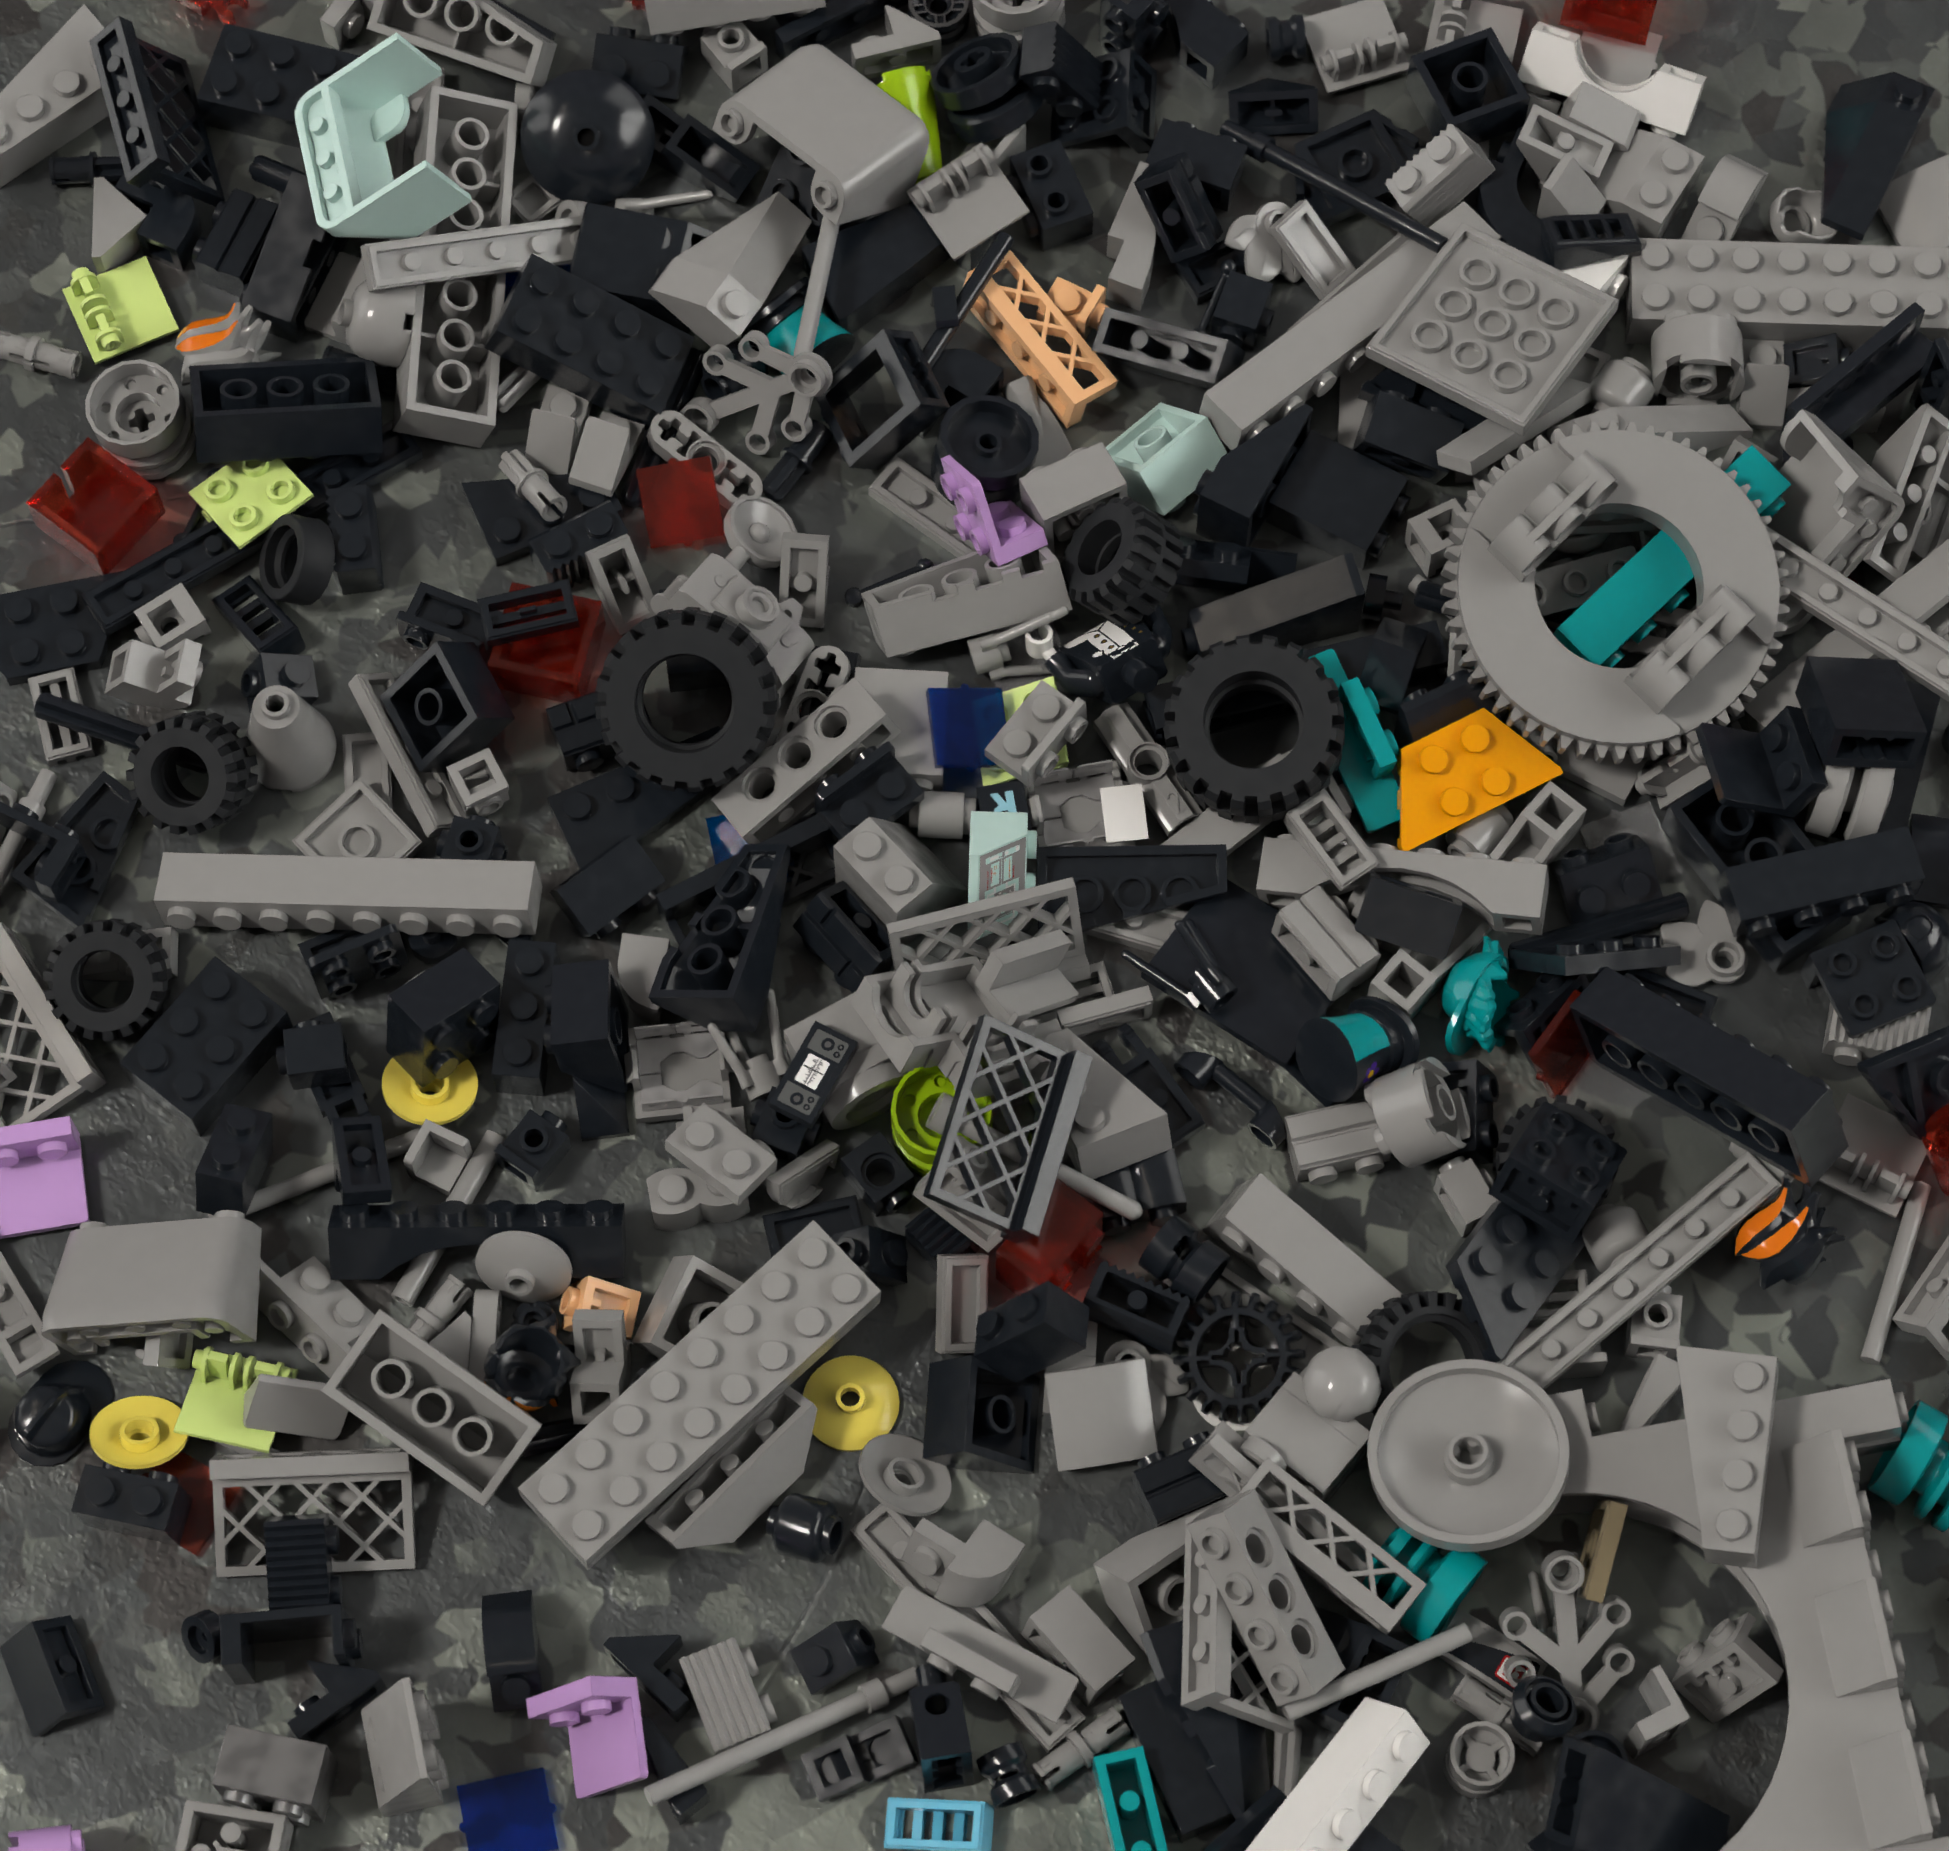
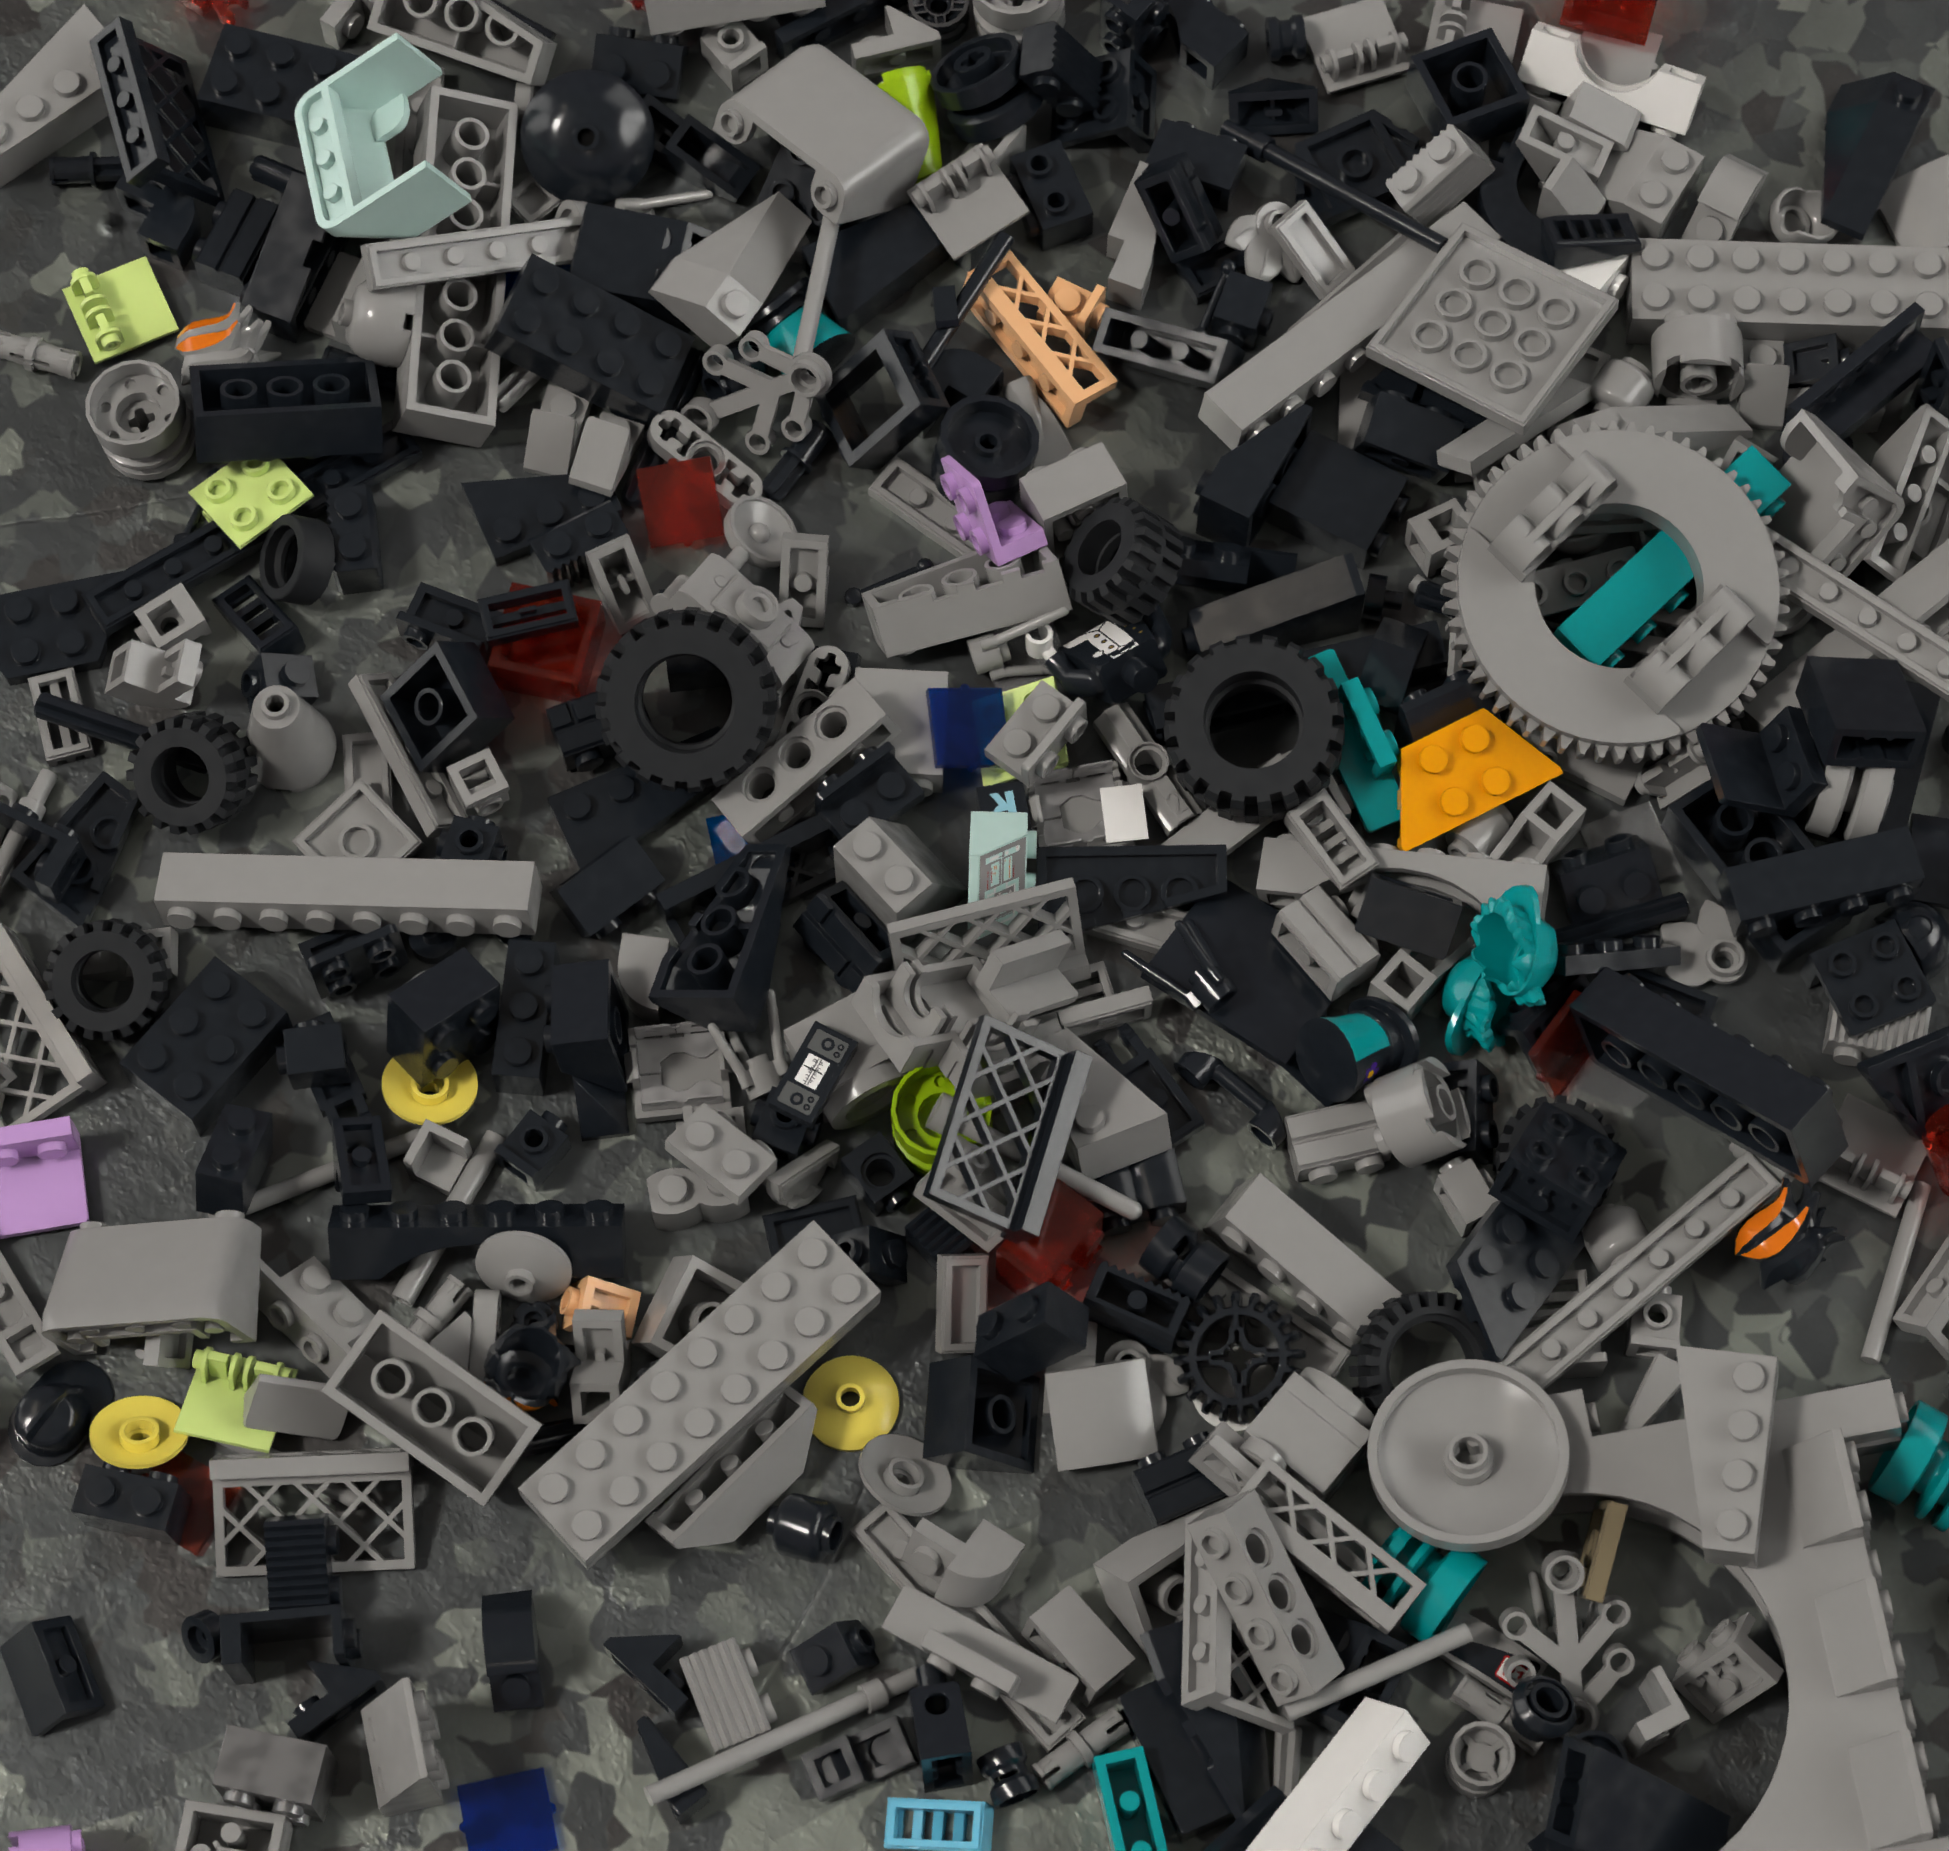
(104, 514): clear red piece -> none
(114, 227): light grey slope -> none
(532, 484): light grey axle -> none
(602, 1730): lavender bracket -> none
(942, 815): light grey brick -> none
(1166, 456): light aqua slope -> none
(1341, 1383): light grey hair -> none
(1515, 945): none -> teal hair

